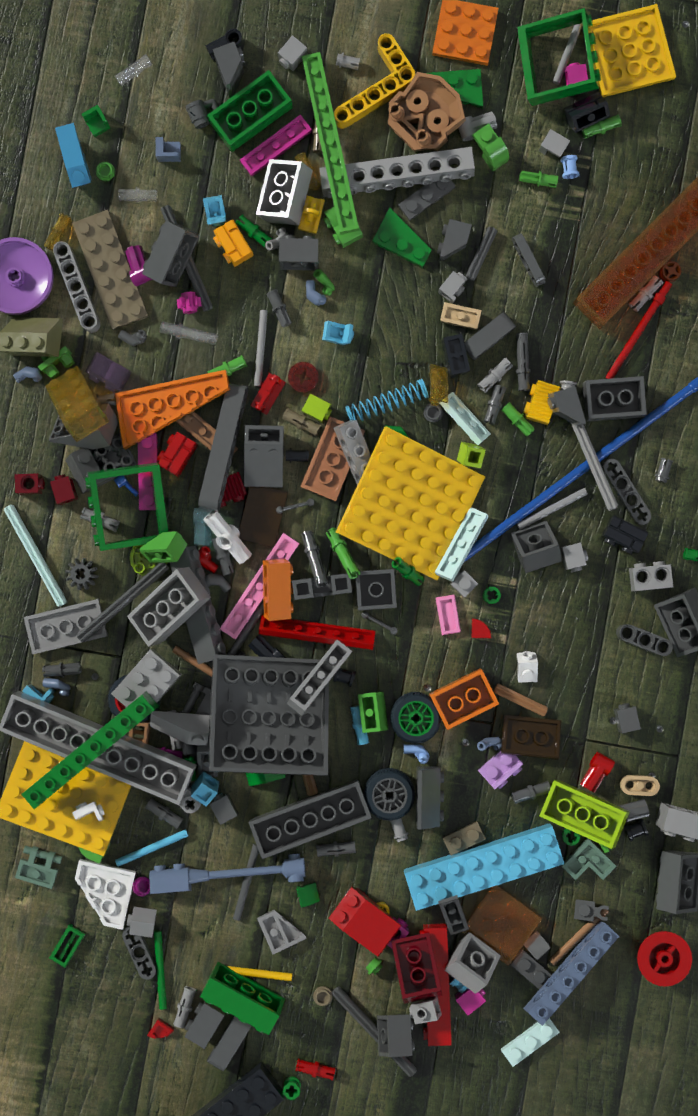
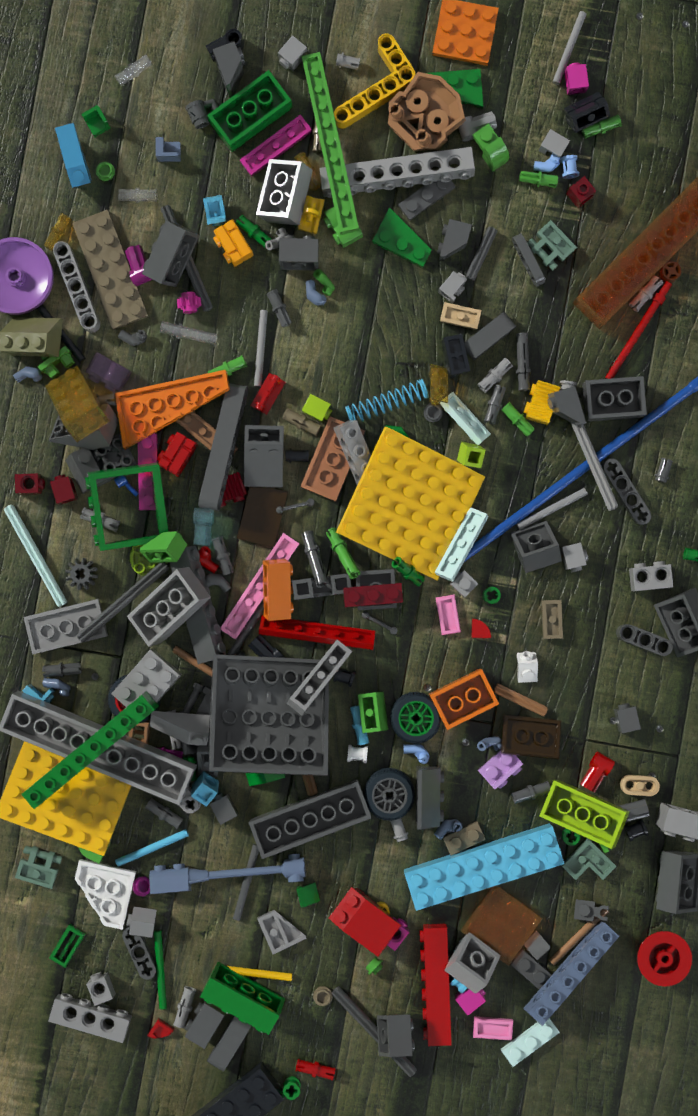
(64, 337): none -> black bar
(80, 1021): none -> light grey brick
(83, 810): white bracket -> none
(100, 996): none -> light grey brick
(227, 537): white piece -> none
(298, 369): clear red gear -> none
(336, 848): dark grey pin -> none
(338, 333): medium azure bracket -> none
(357, 754): none -> white bush
(373, 595): none -> dark red plate
(416, 968): dark red slope -> none
(425, 1010): light grey brick -> none
(448, 826): none -> sand blue arm
(453, 914): dark grey slope -> none
(492, 1028): none -> bright pink tile
(547, 166): none -> light blue arm
(548, 25): green window -> none
(552, 619): none -> dark tan plate
(555, 241): none -> sand green plate
(581, 192): none -> dark red brick
(624, 534): black brick -> none
(631, 51): yellow plate -> none

